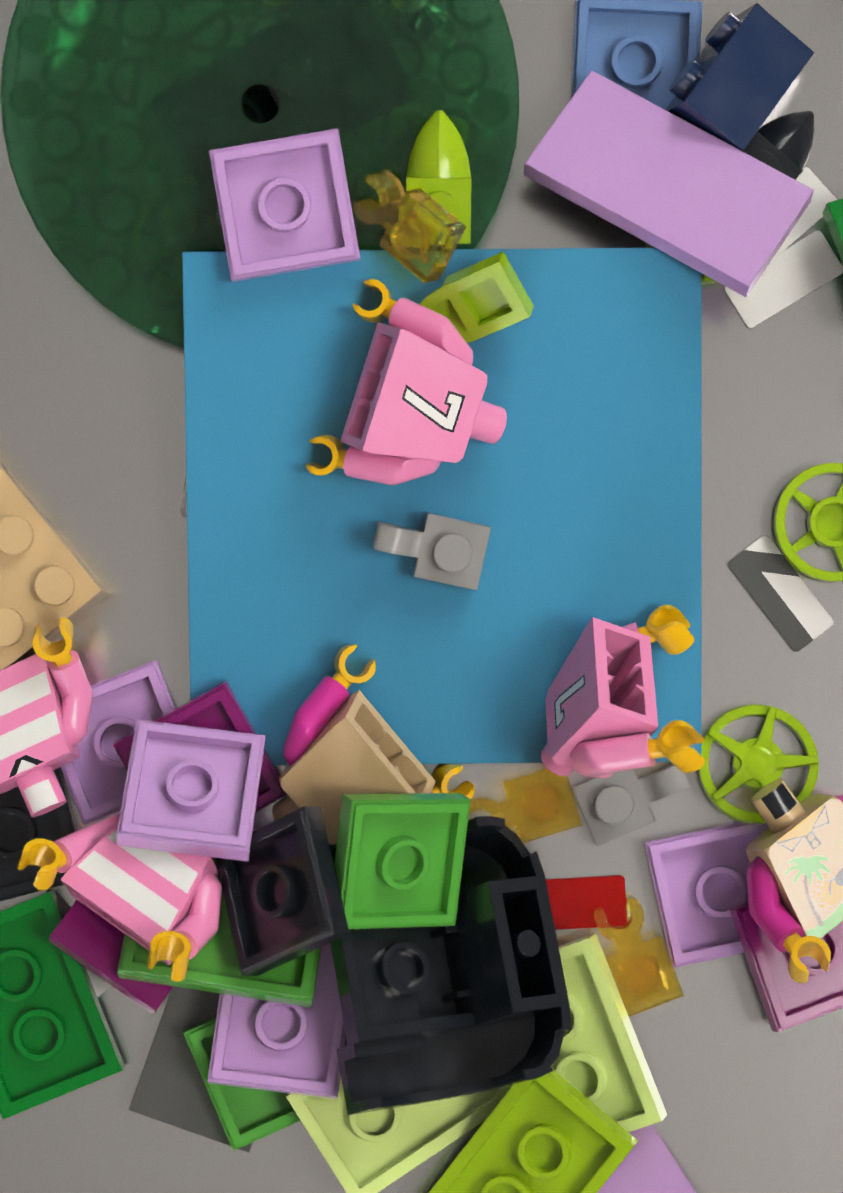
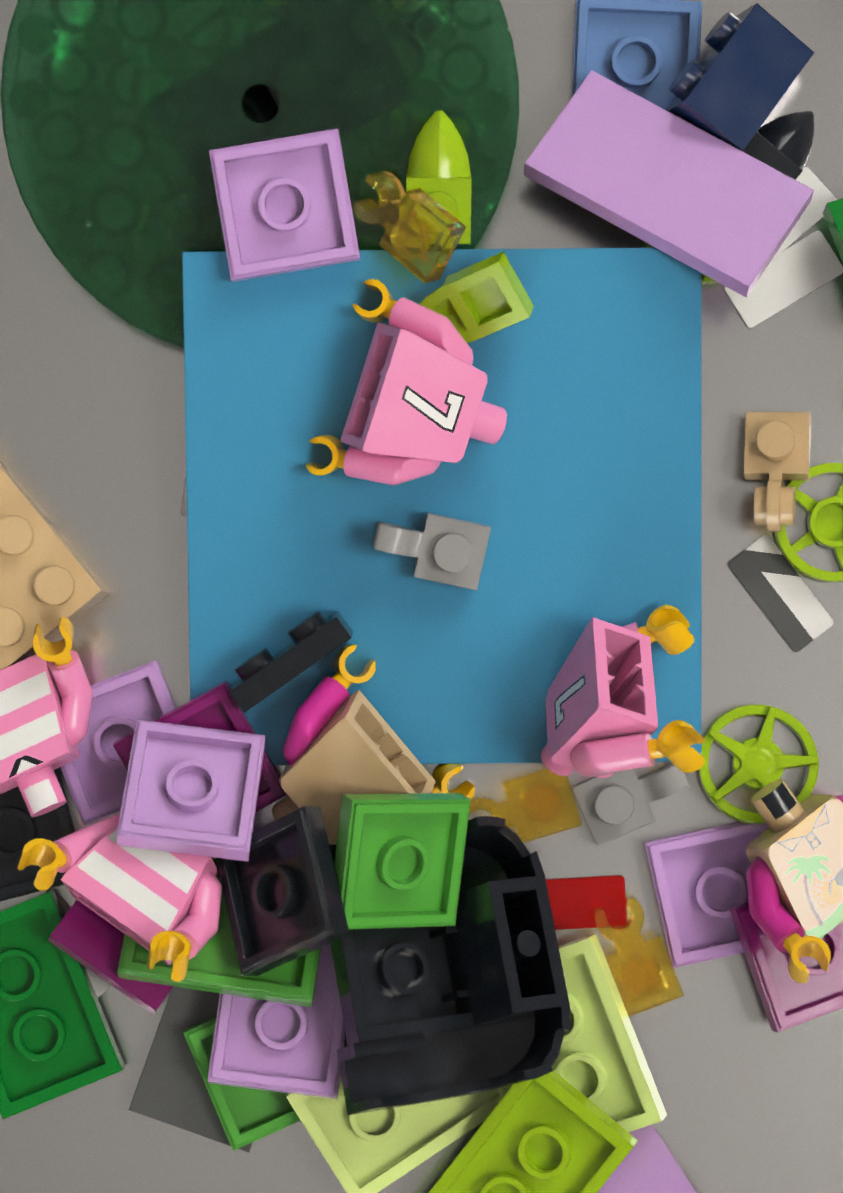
(267, 673): none -> black plate
(776, 451): none -> tan plate

